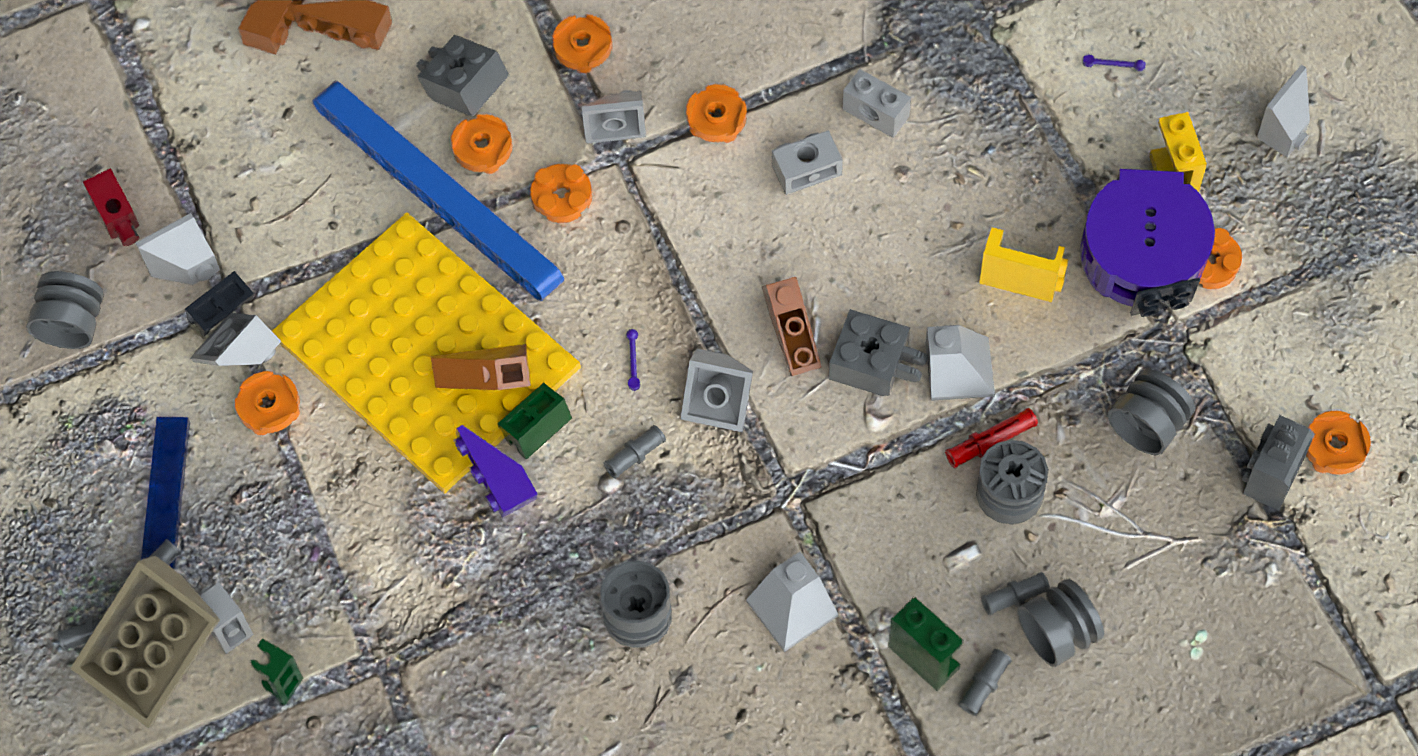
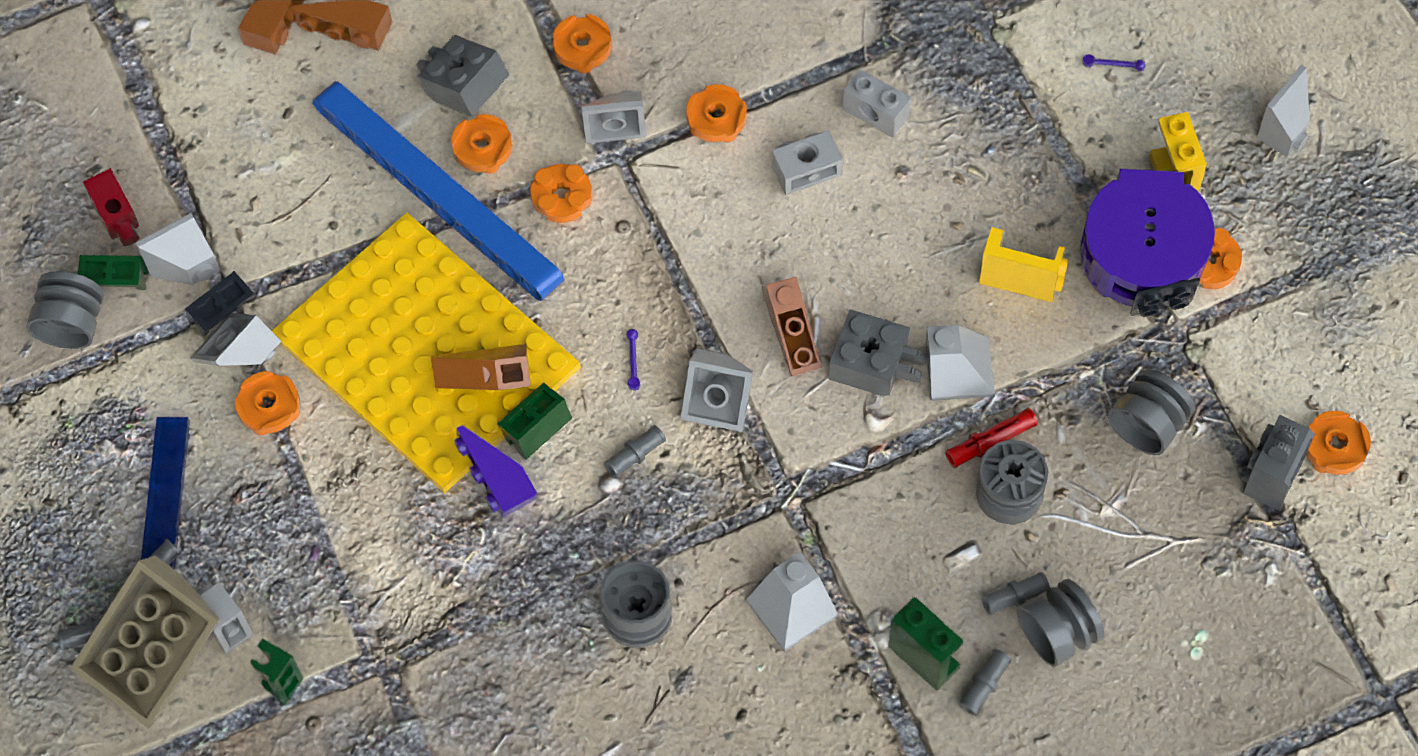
(114, 270): none -> dark green hinge

